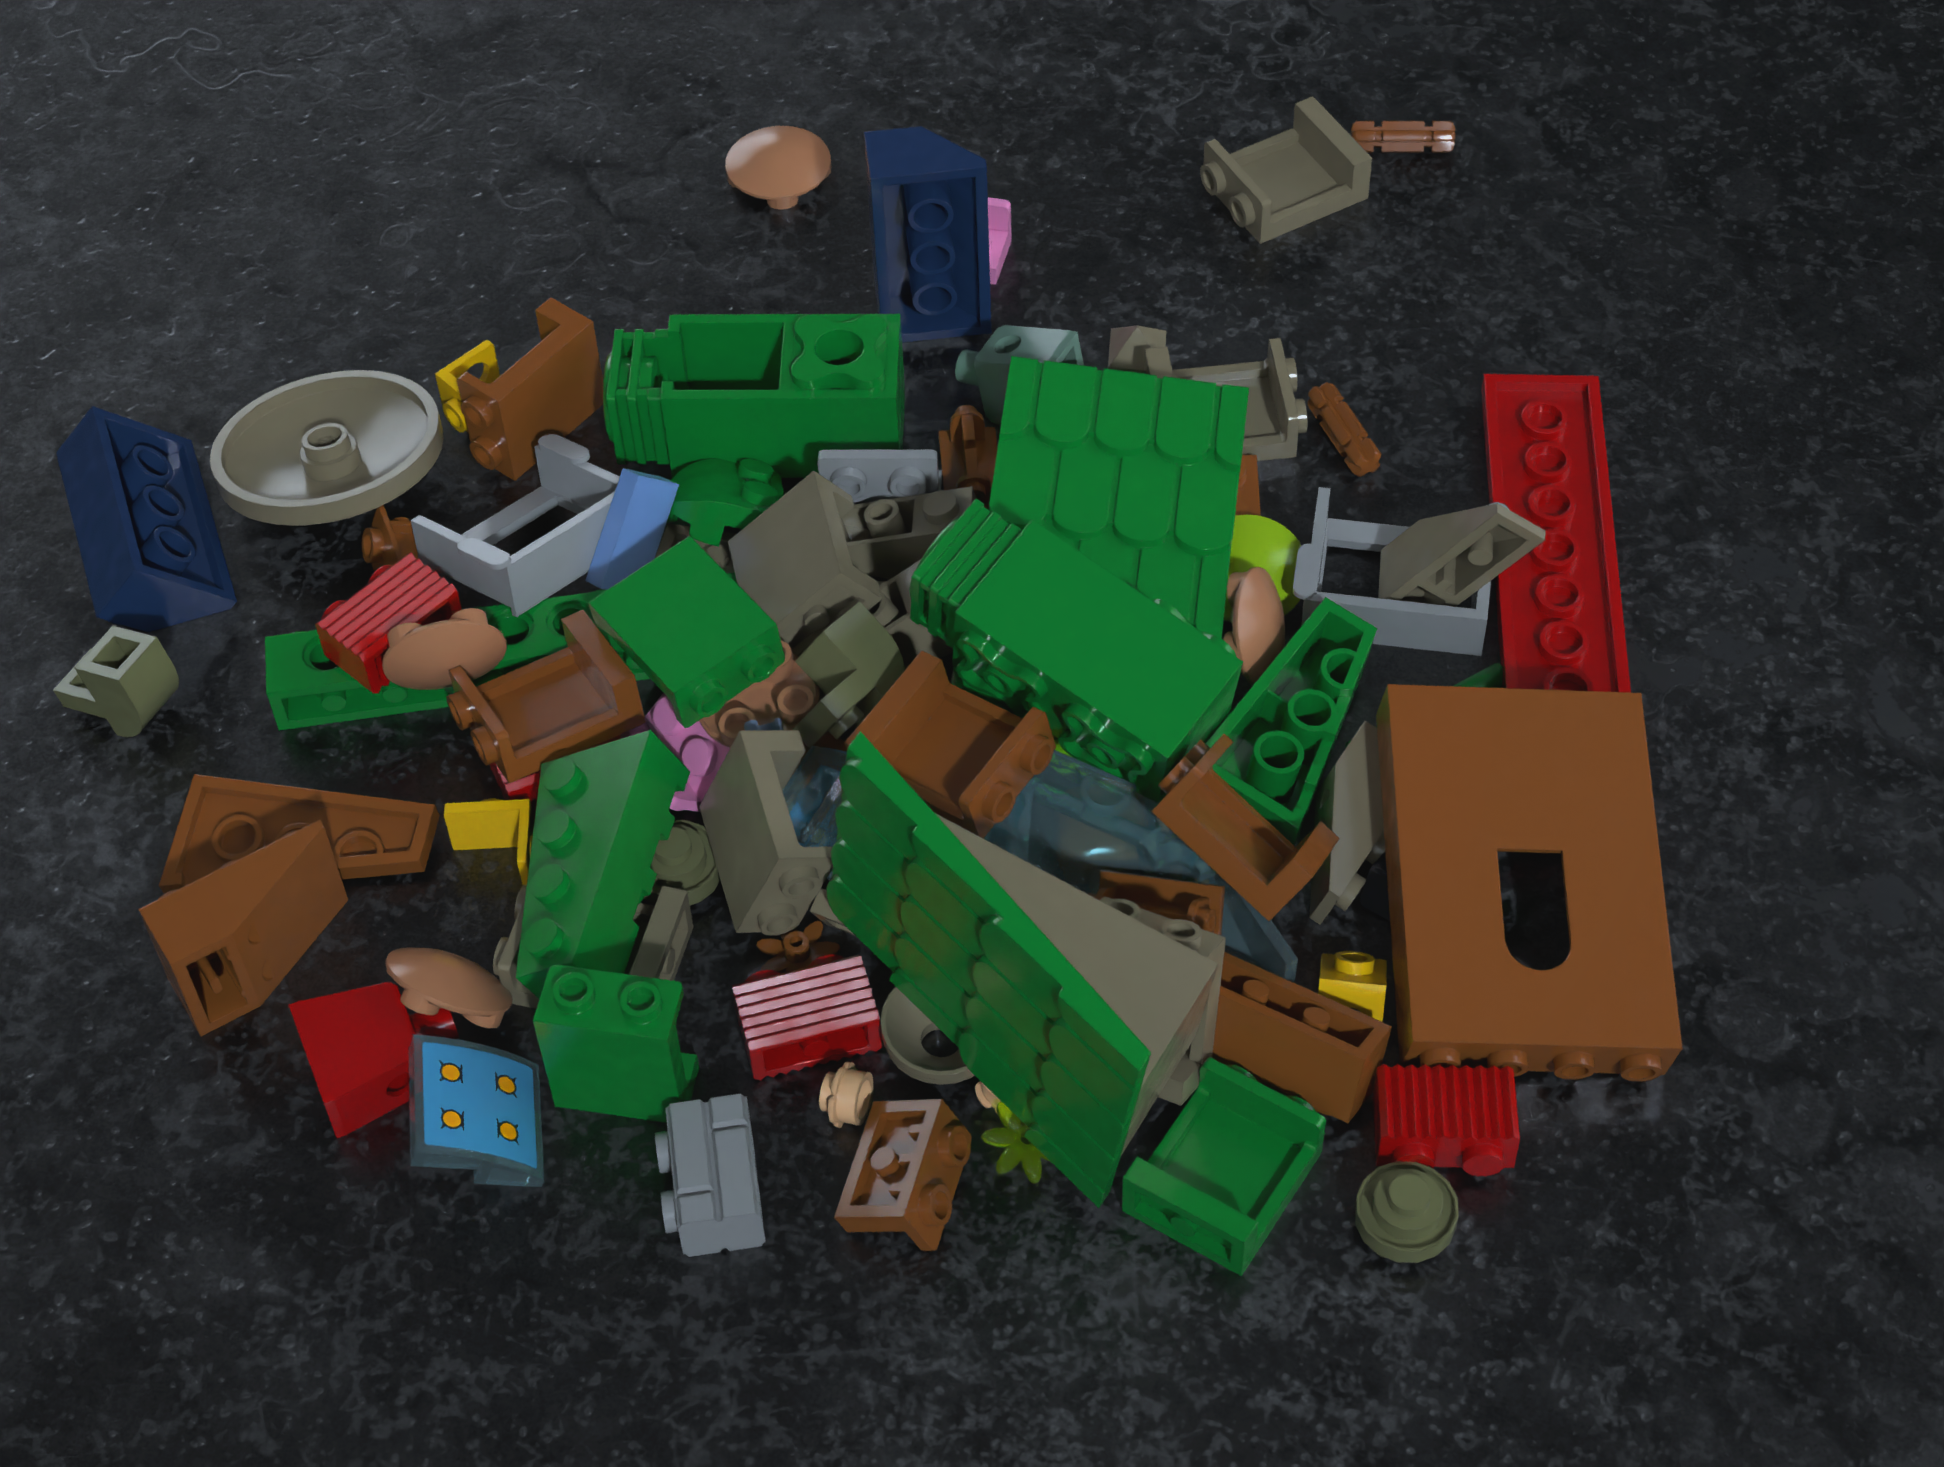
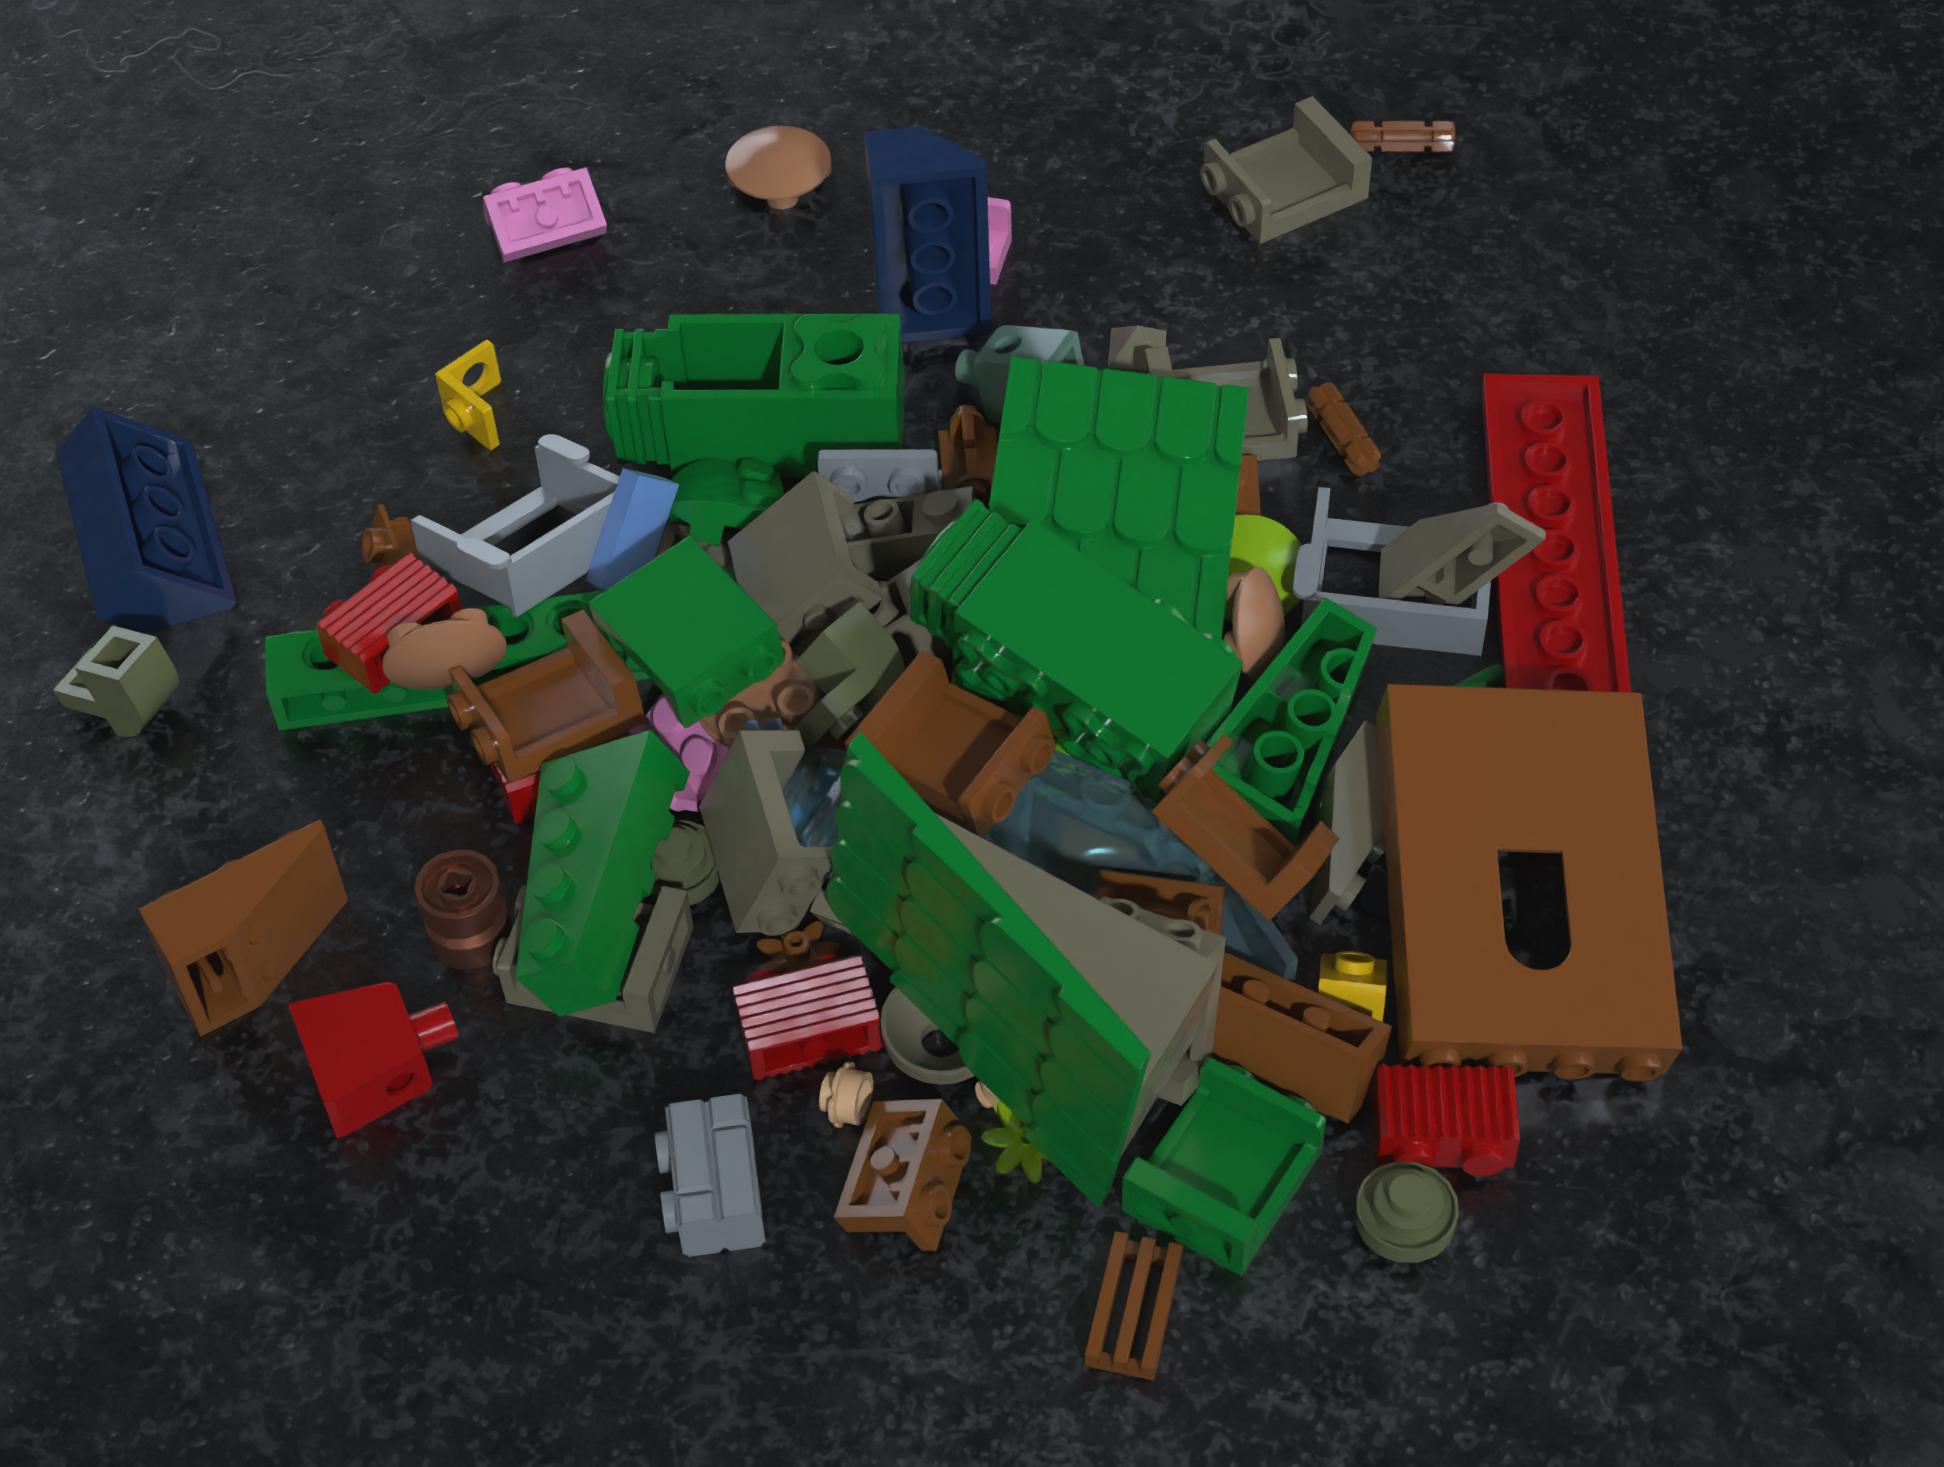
(237, 817): dark orange wing -> none
(327, 447): dark tan dish -> none
(450, 982): nougat dish -> none
(462, 908): none -> copper wheel
(475, 1111): slope -> none
(493, 825): yellow bracket -> none
(537, 396): dark orange panel -> none
(544, 213): none -> bright pink bracket
(613, 1043): green panel -> none
(1144, 1255): none -> dark orange tile

